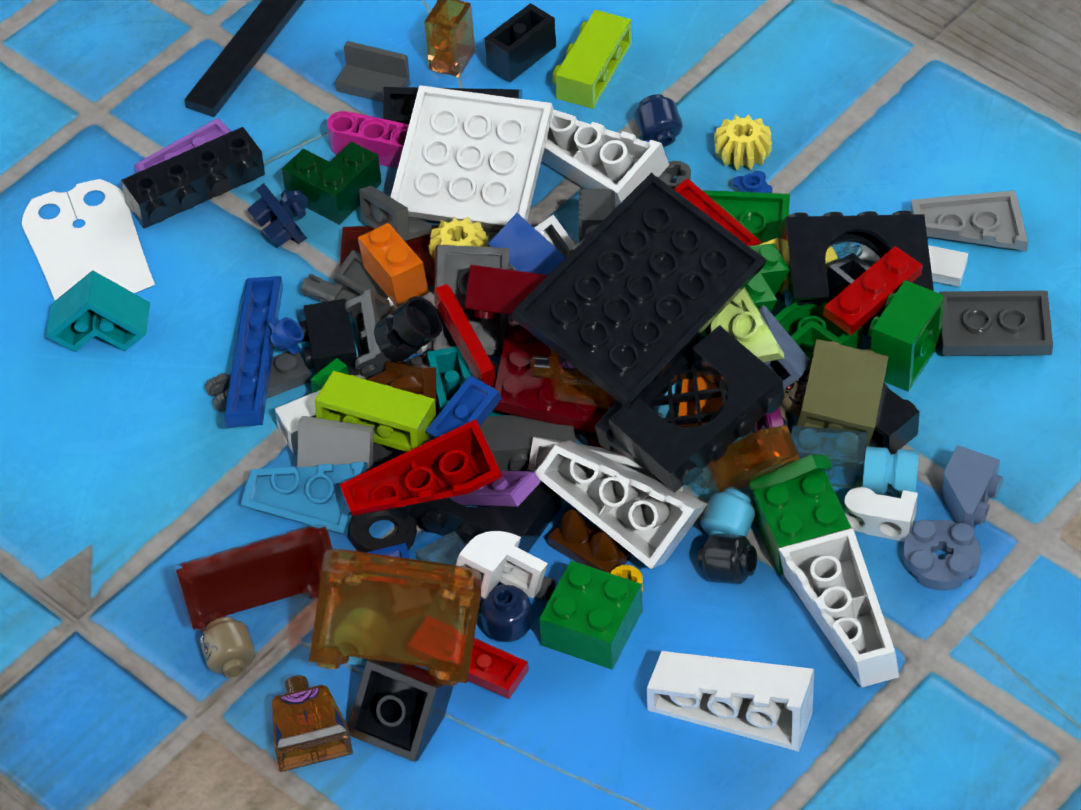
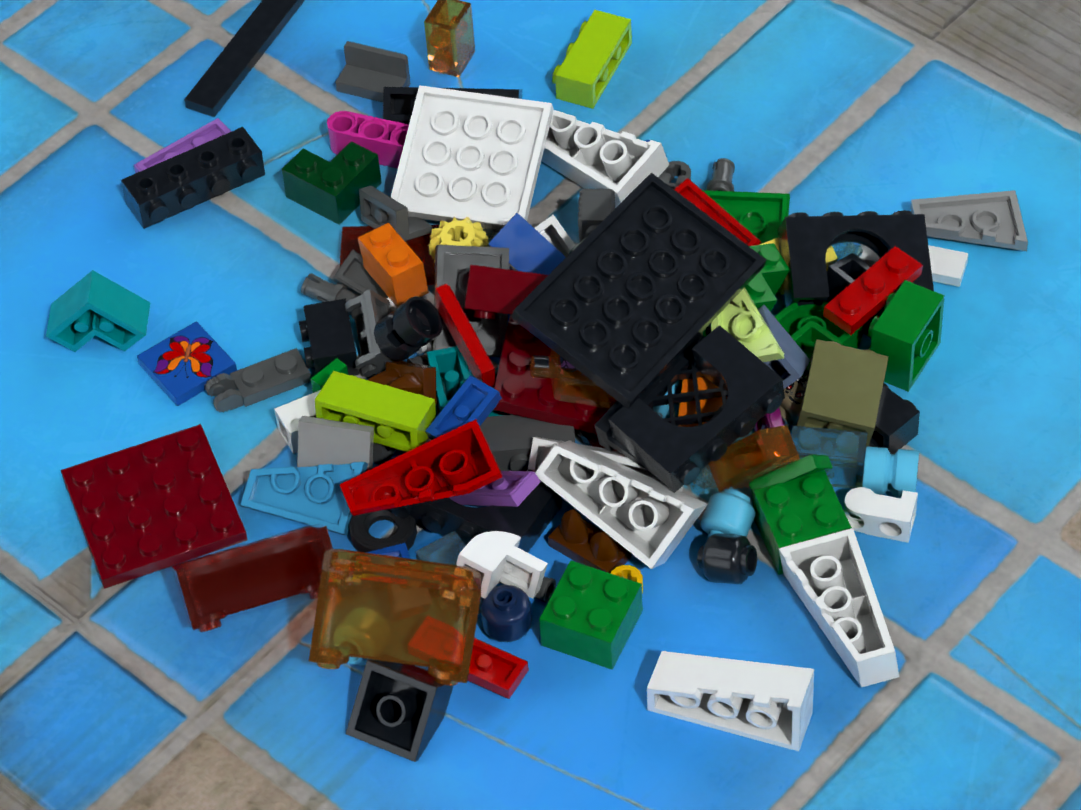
(103, 244): white piece -> none
(153, 506): none -> dark red plate
(185, 363): none -> blue tile
(227, 647): dark tan head -> none
(253, 352): blue tile -> none
(286, 334): blue plate -> none
(291, 205): dark blue hips -> none
(308, 726): clear orange torso -> none
(520, 42): black brick -> none
(658, 119): dark blue head -> none
(722, 176): none -> dark grey pin
(743, 142): light yellow gear -> none
(752, 183): blue plate -> none
(941, 535): sand blue plate -> none
(969, 484): sand blue slope -> none
(996, 323): dark grey plate -> none

